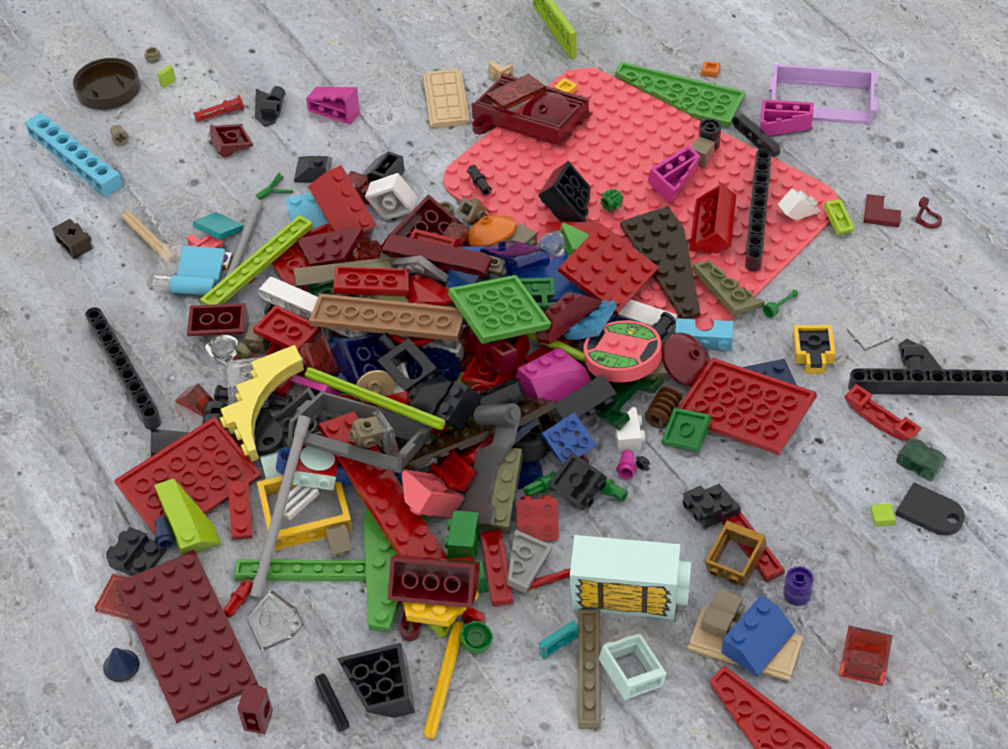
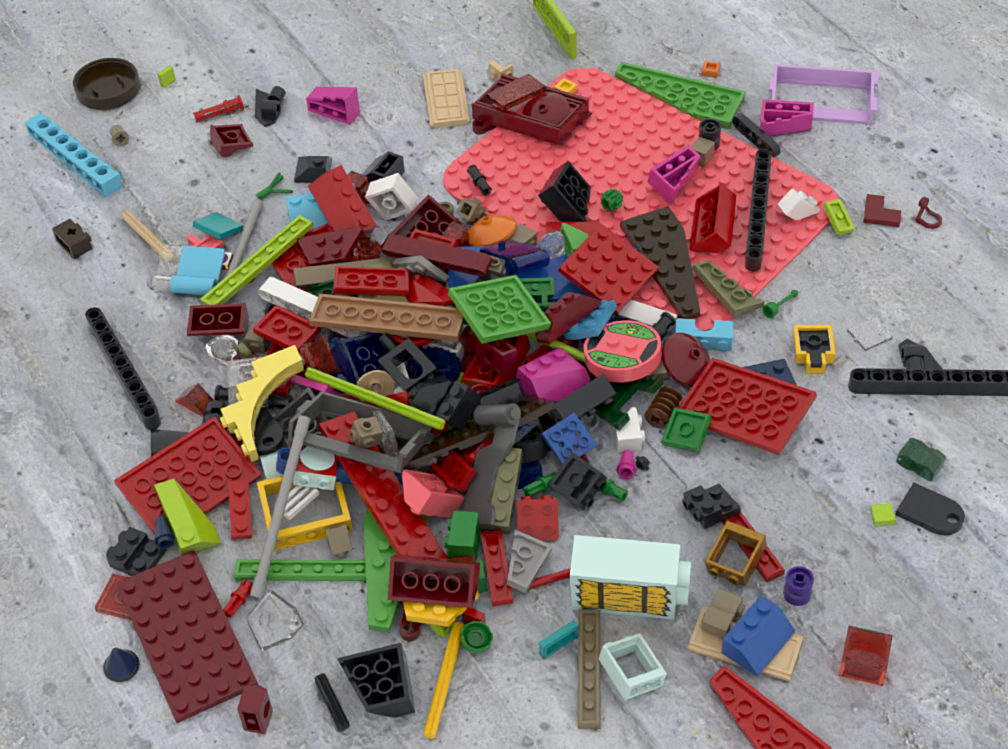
(152, 54): dark tan plate -> none
(880, 417): red slope -> none

